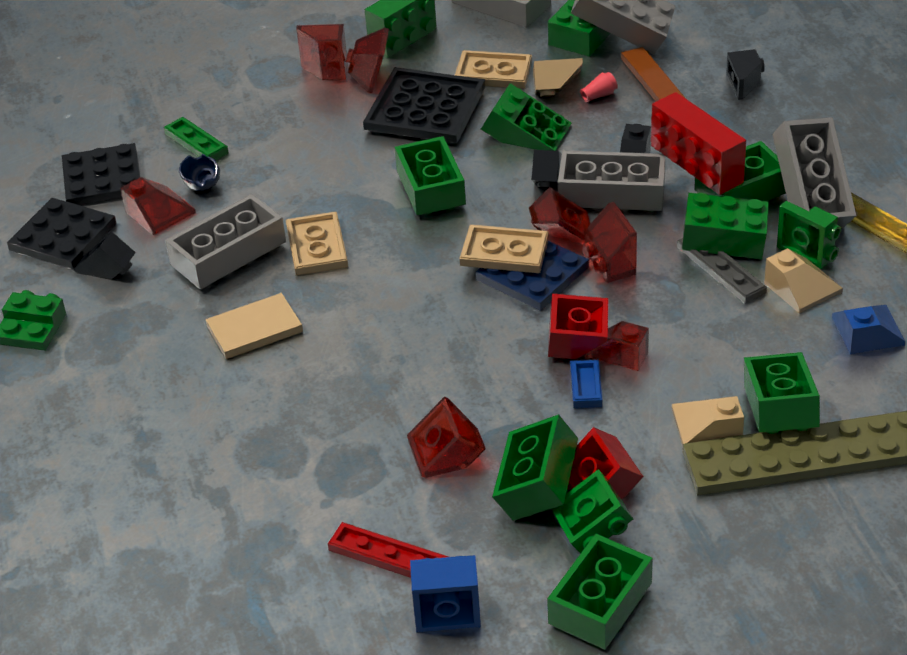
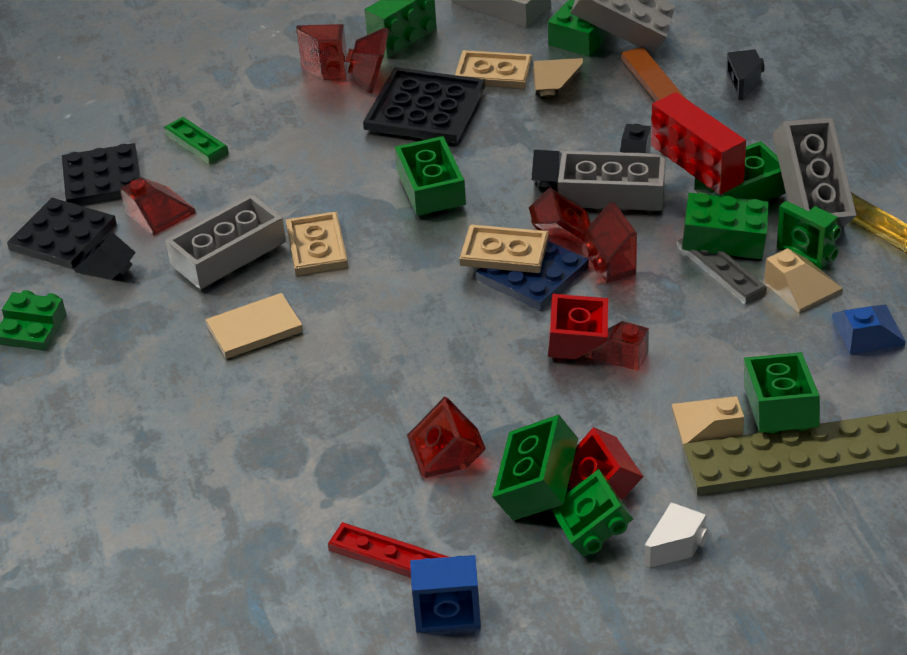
(199, 172): dark blue hair -> none
(525, 122): green slope -> none
(586, 384): blue tile -> none
(600, 591): green brick -> none
(601, 86): coral cone -> none
(675, 536): none -> white slope

